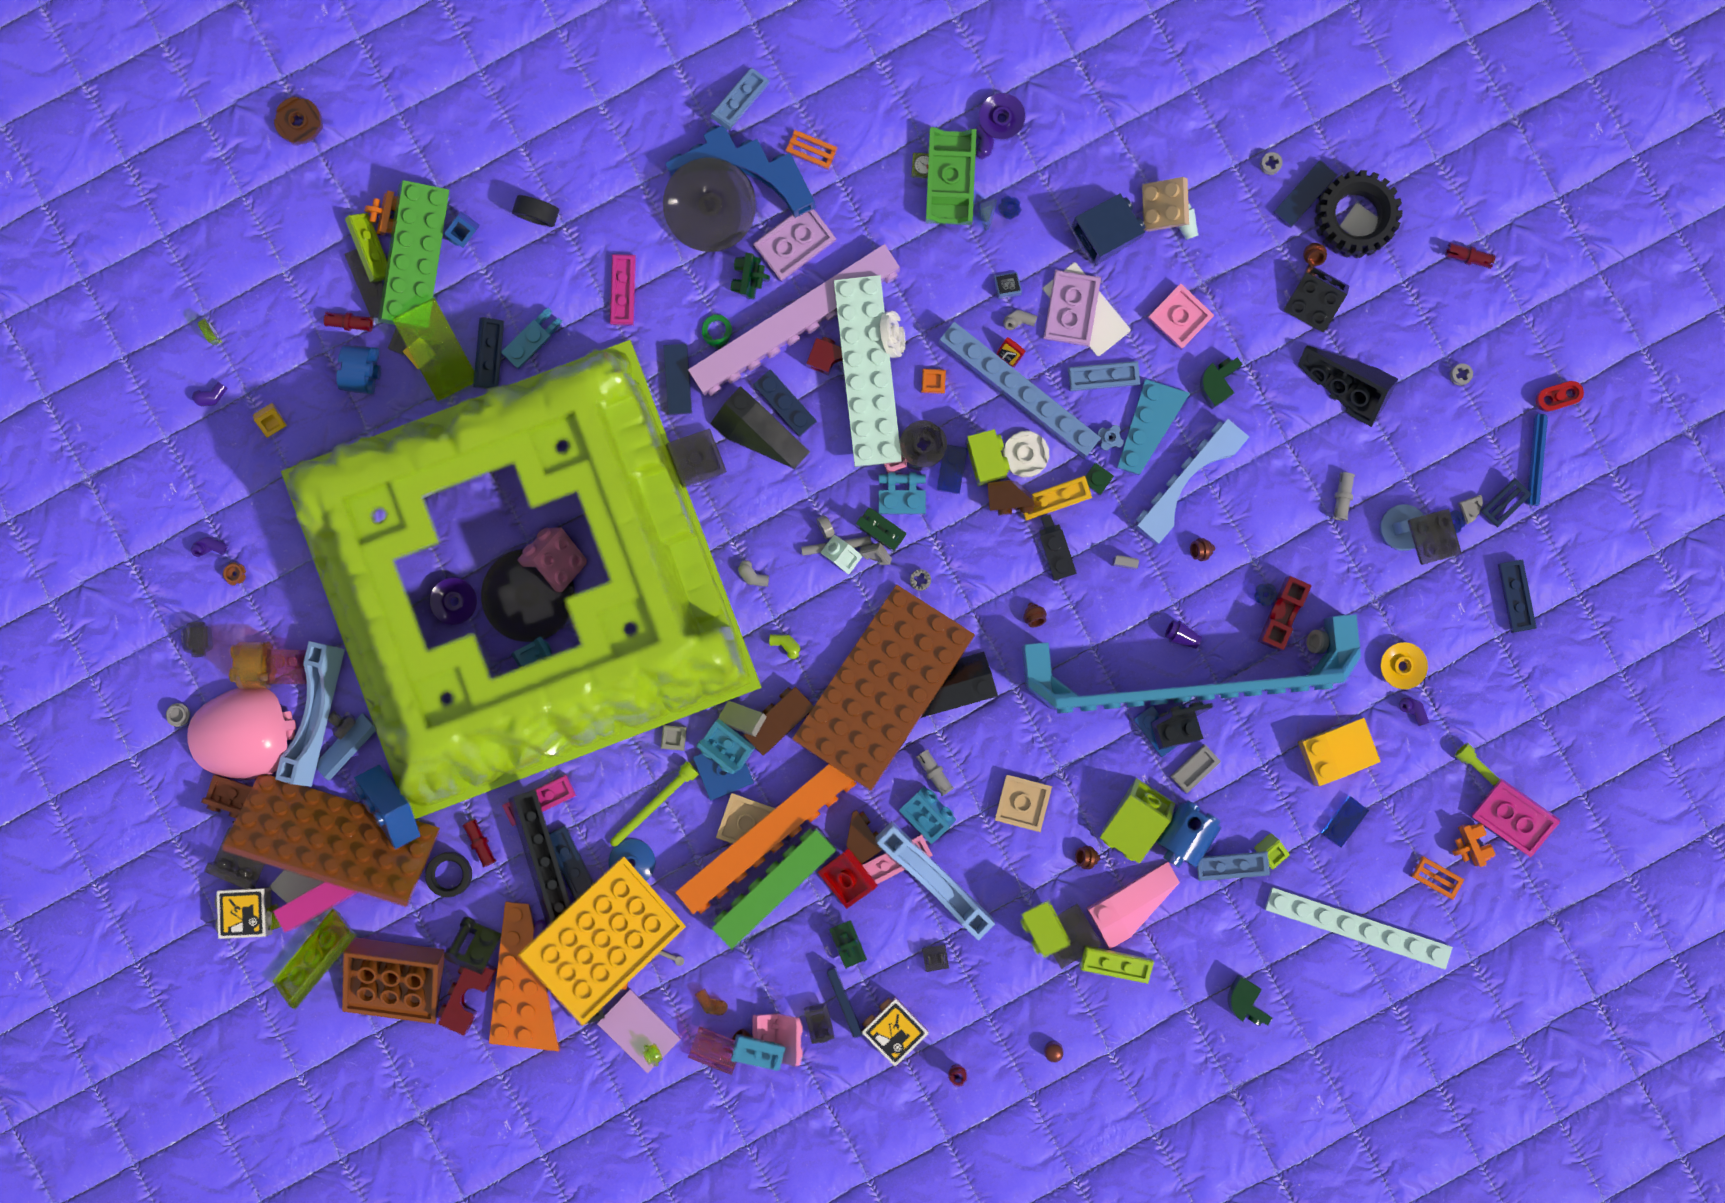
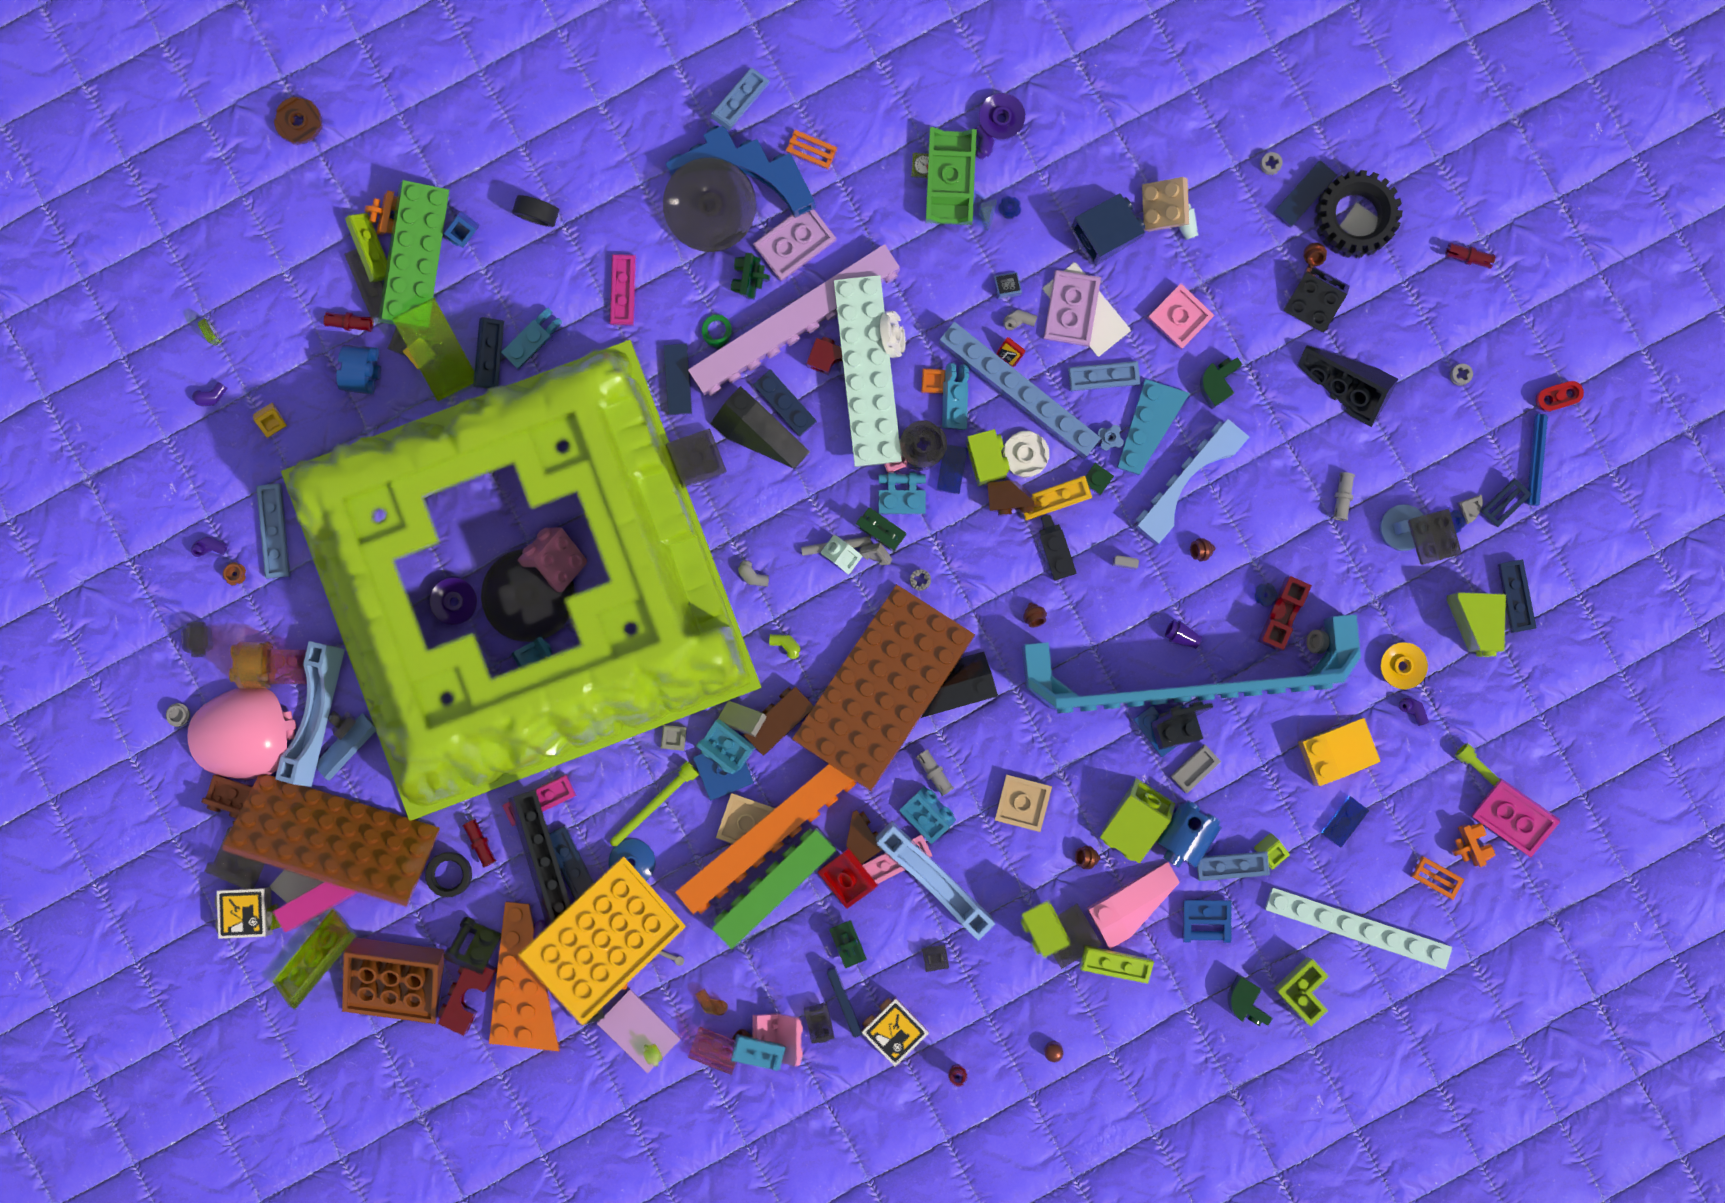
(273, 531): none -> medium blue tile
(387, 806): blue wedge -> none
(825, 527): light grey tile -> none
(955, 397): none -> dark azure hinge
(1206, 913): none -> blue plate
(1298, 987): none -> lime brick
(1480, 621): none -> lime slope

